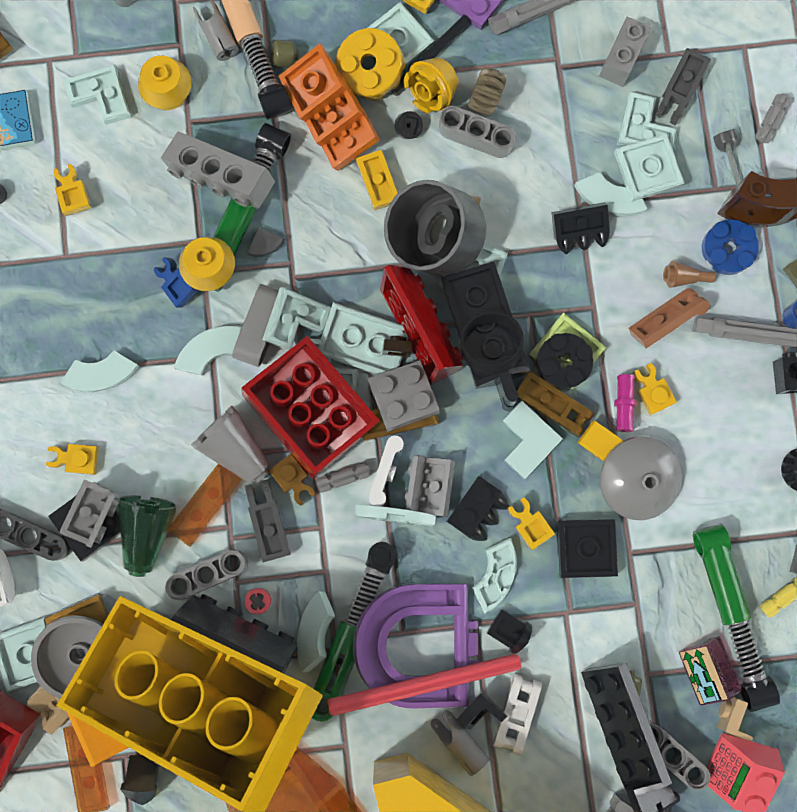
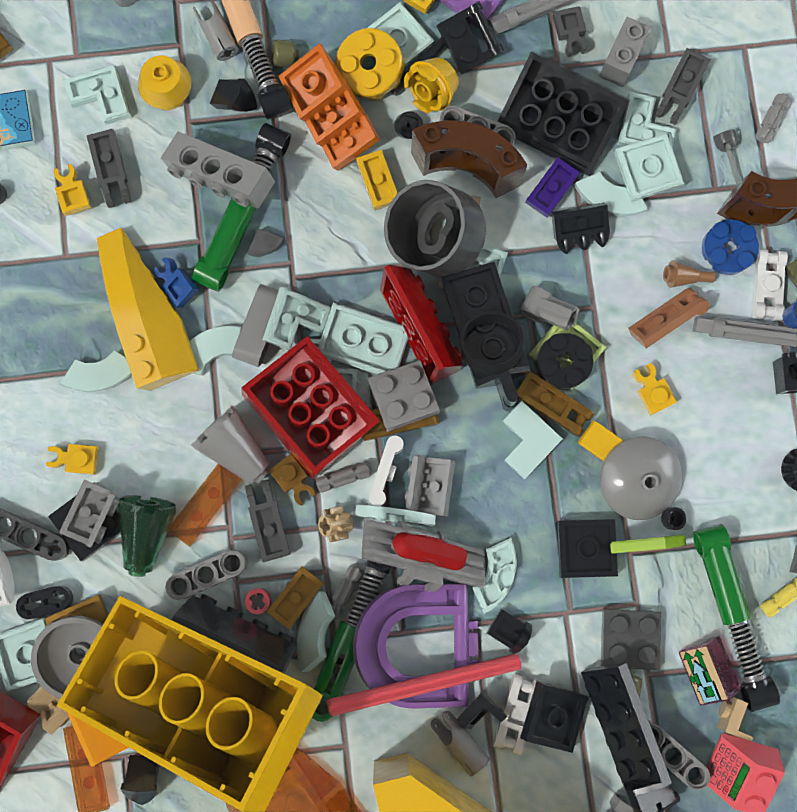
(43, 596): none -> black beam
(108, 165): none -> dark grey hinge
(144, 318): none -> yellow wedge
(206, 263): yellow cone -> none
(234, 96): none -> black tile
(295, 597): none -> pearl gold plate
(335, 524): none -> tan gear
(345, 590): none -> light grey axle
(397, 346): dark brown plate -> none
(422, 555): none -> light grey piece
(462, 42): none -> black plate
(468, 149): none -> reddish brown window
(476, 509): black plate -> none
(487, 91): dark tan gear -> none
(533, 527): yellow plate -> none
(542, 305): none -> light grey piece
(552, 187): none -> dark purple plate
(554, 717): none -> black plate
(562, 112): none -> black slope
(570, 27): none -> dark grey plate
(625, 403): dark pink pin -> none
(631, 638): none -> dark grey plate
(654, 543): none -> lime tile
(677, 518): none -> black hinge
(769, 285): none -> white plate

